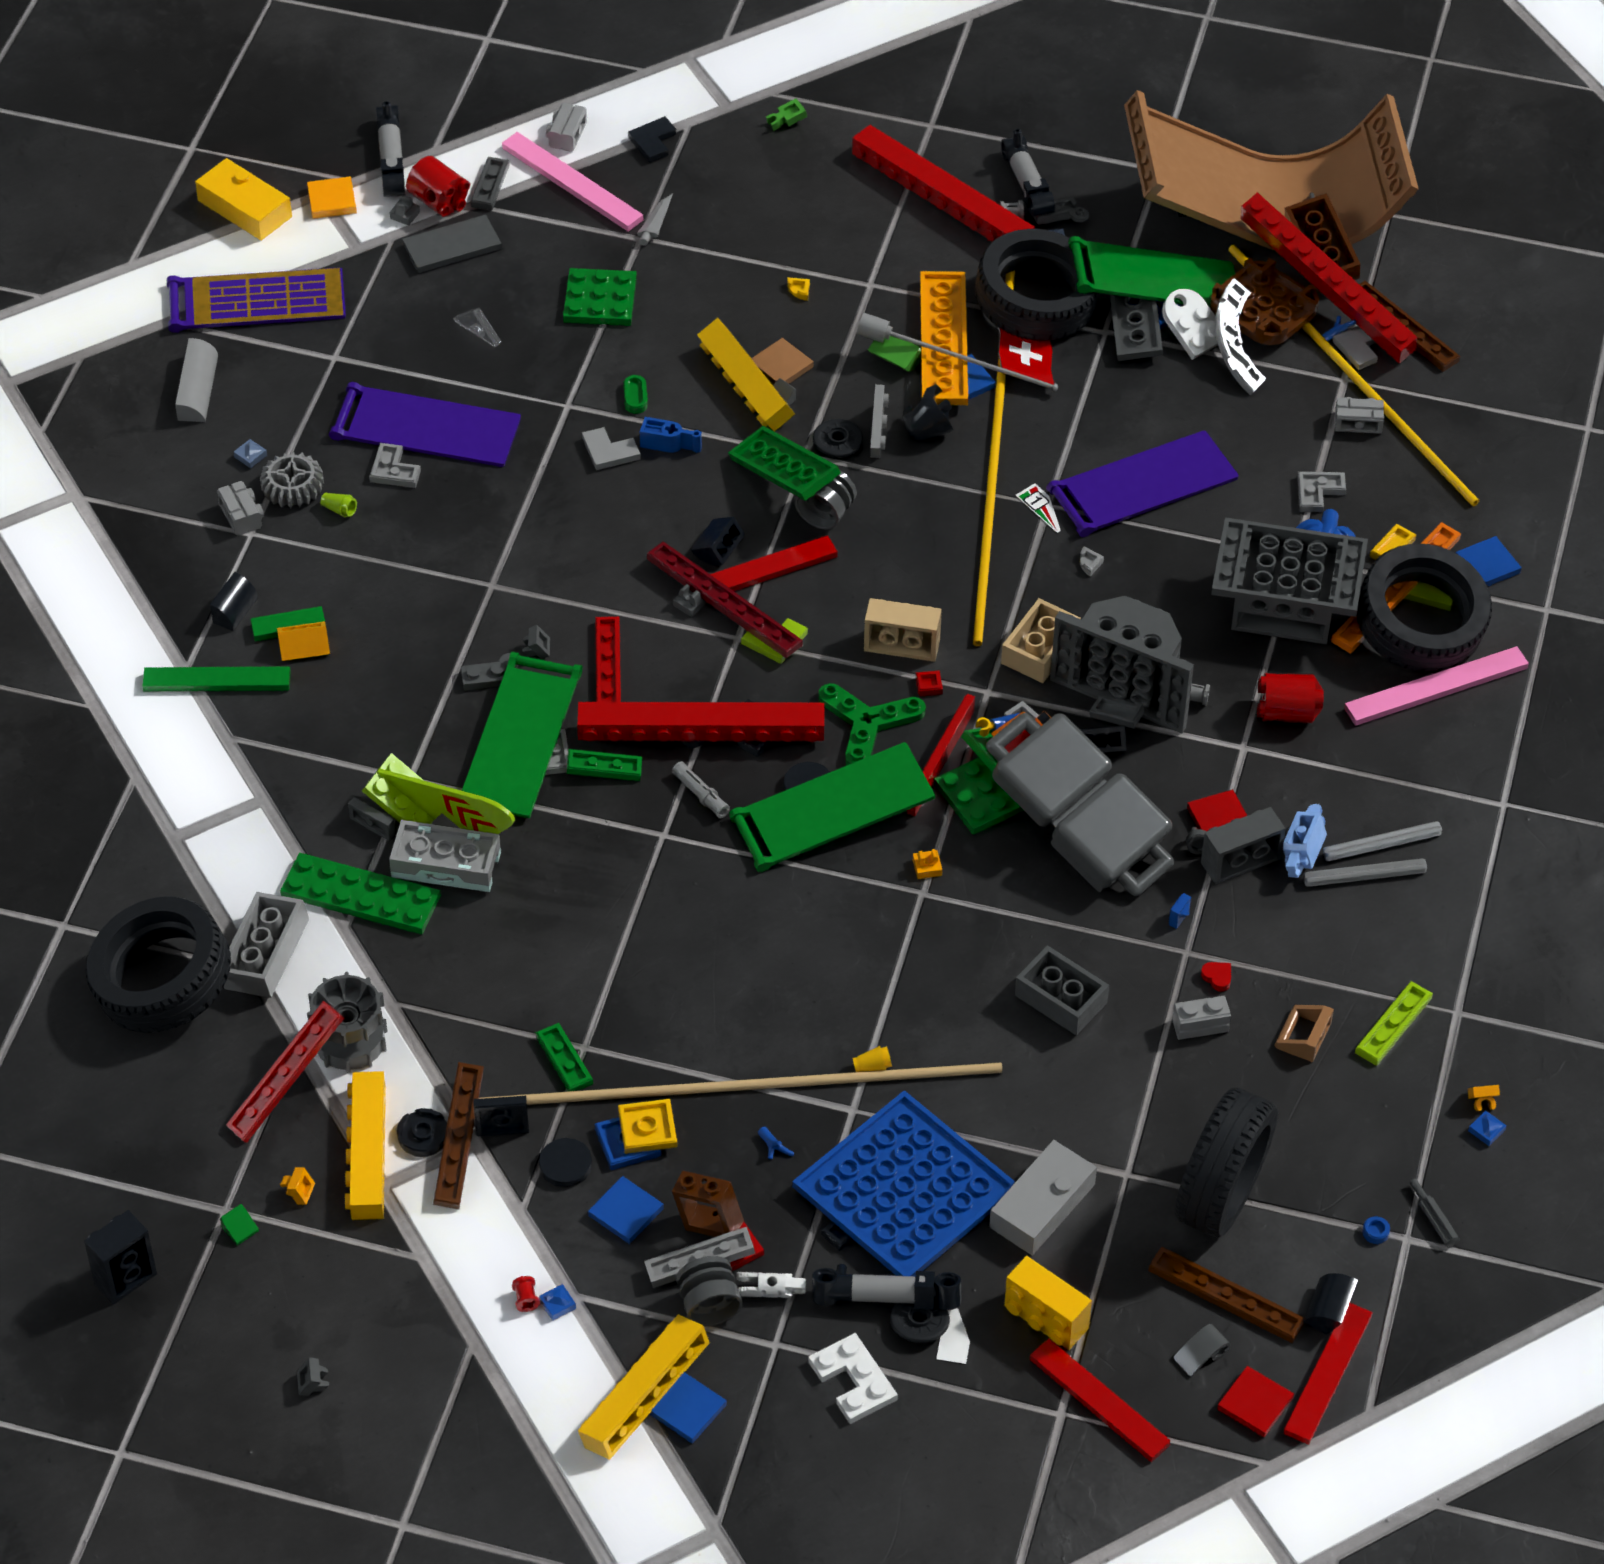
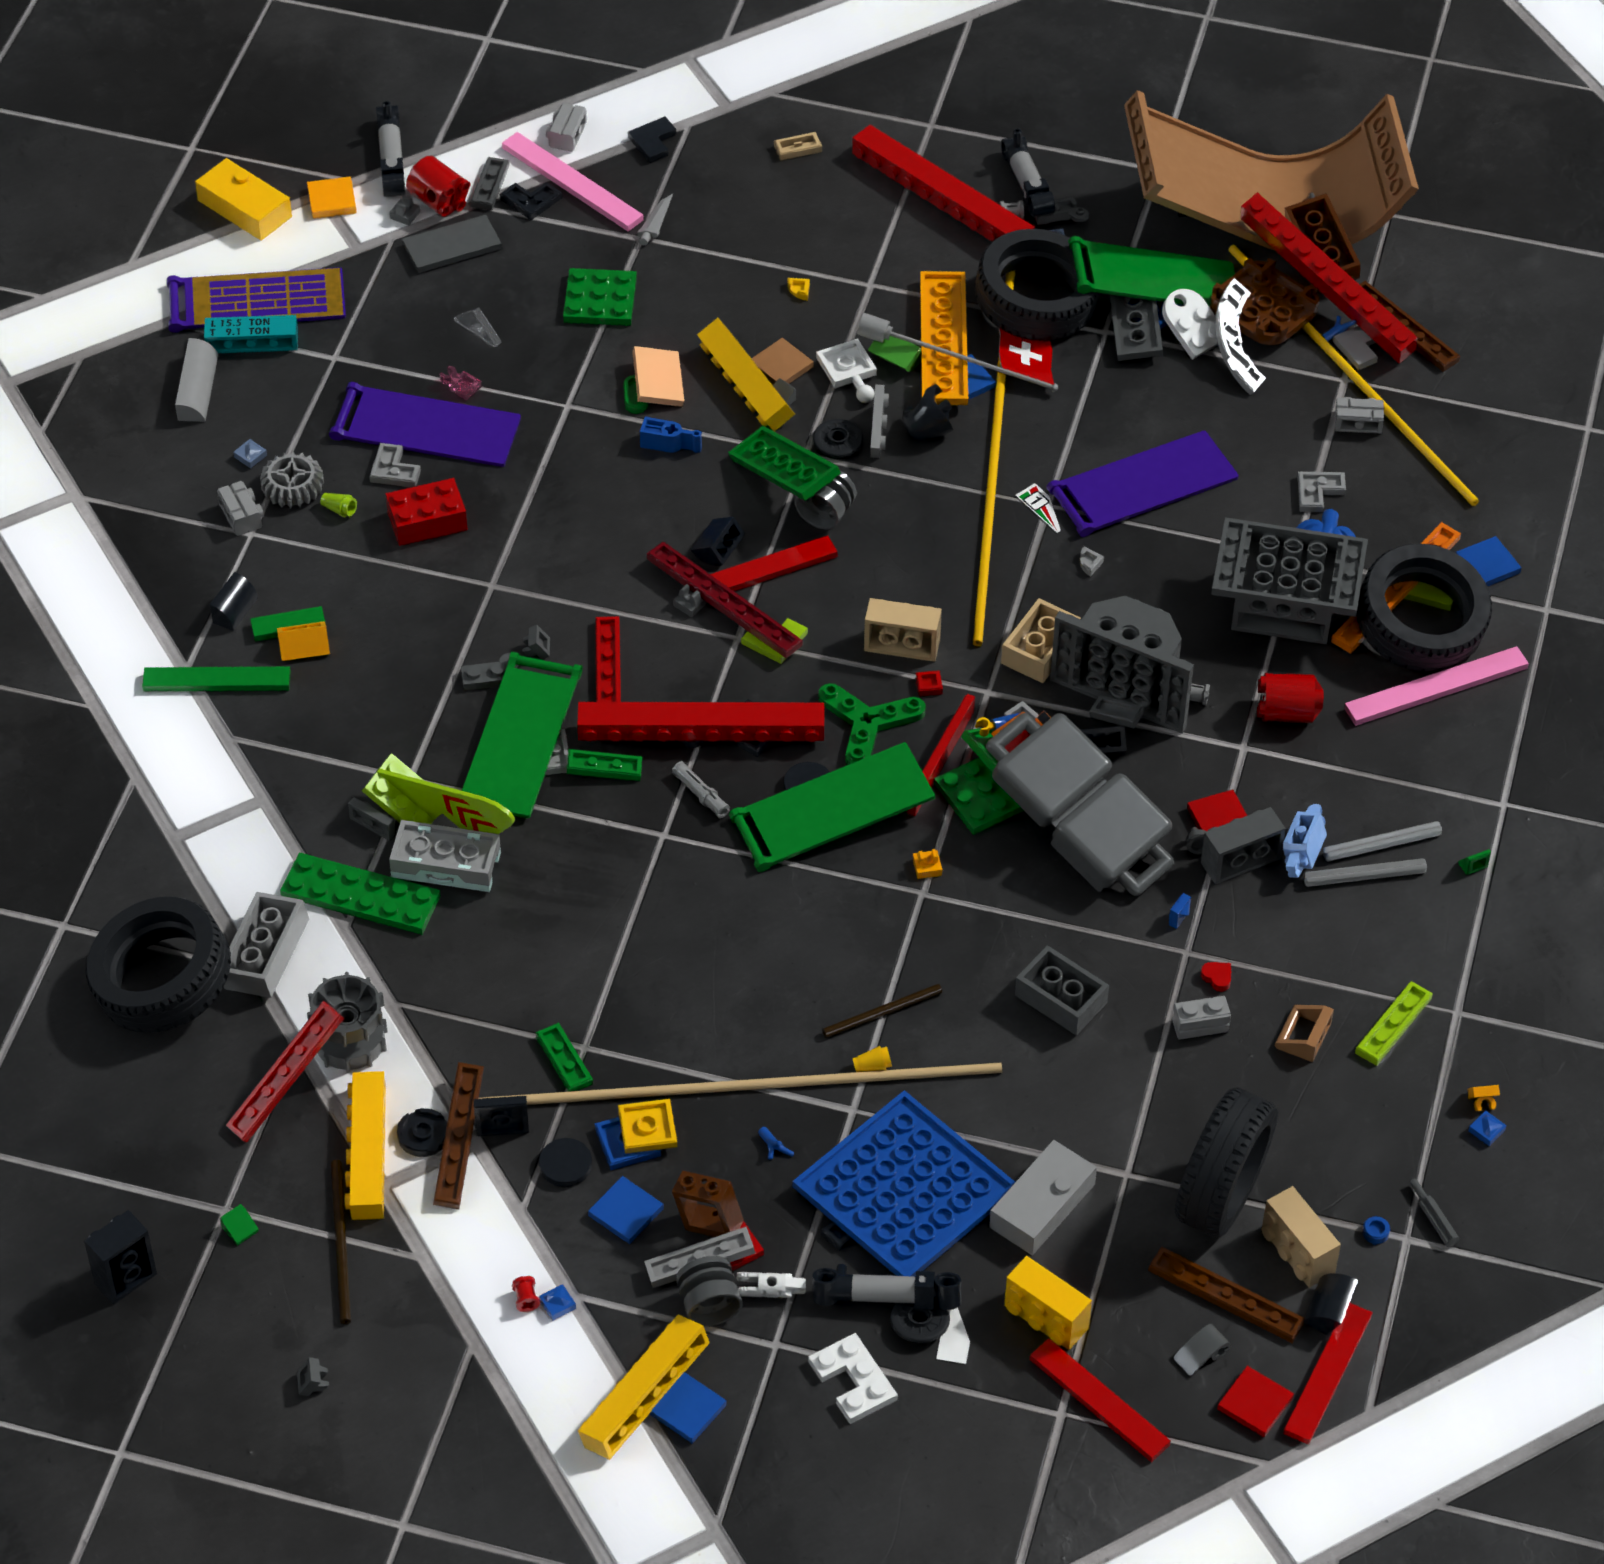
(252, 333): none -> teal brick
(298, 1185): light orange tile -> none
(340, 1239): none -> dark brown piece
(426, 511): none -> red brick
(460, 384): none -> clear pink plate
(531, 203): none -> black tile
(608, 454): light grey tile -> none
(658, 376): none -> light nougat tile
(787, 113): bright green plate -> none
(798, 146): none -> tan tile
(847, 365): none -> white plate
(882, 1010): none -> dark brown piece
(1300, 1236): none -> tan brick
(1395, 537): yellow tile -> none
(1475, 862): none -> green slope

